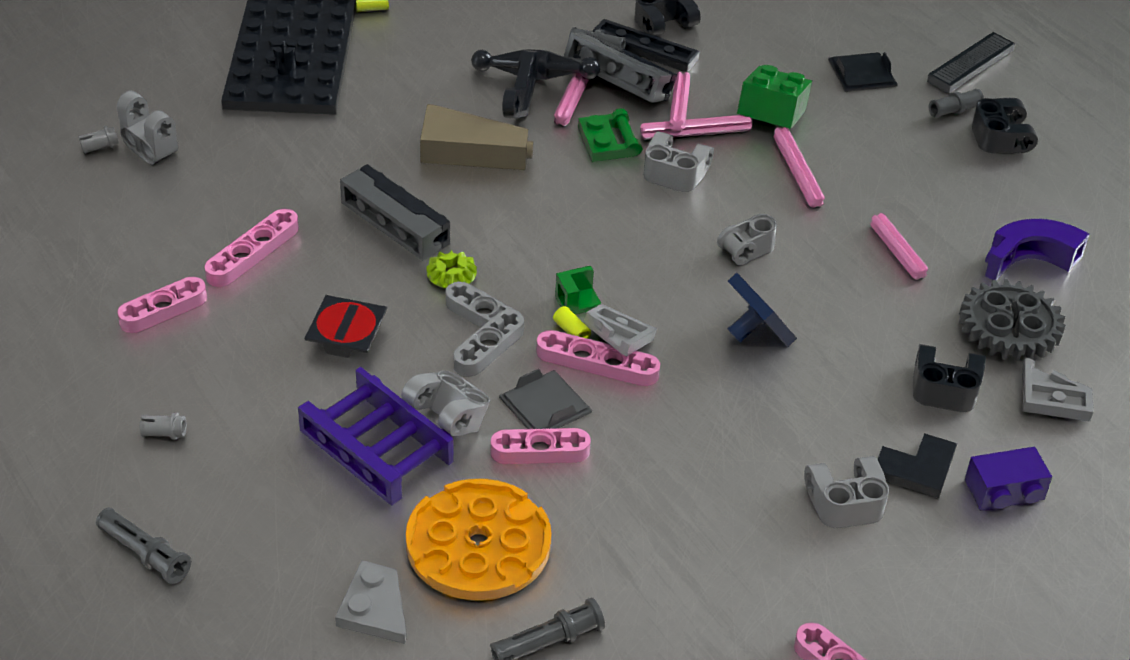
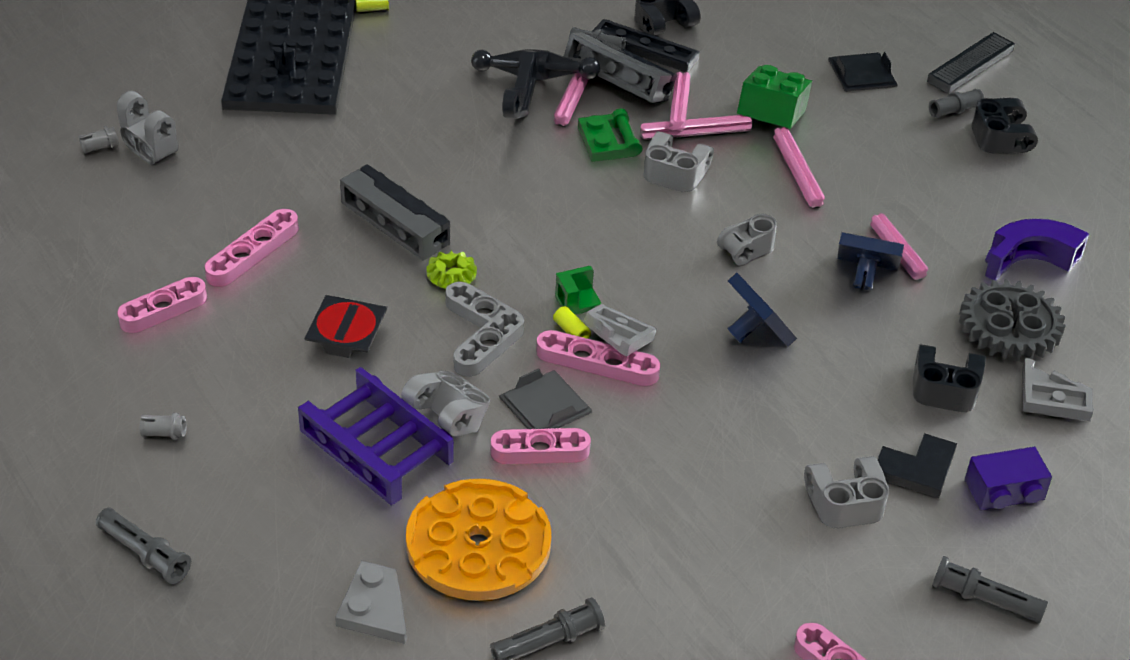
(471, 140): dark tan slope -> none
(869, 254): none -> dark blue tile
(971, 584): none -> dark grey pin

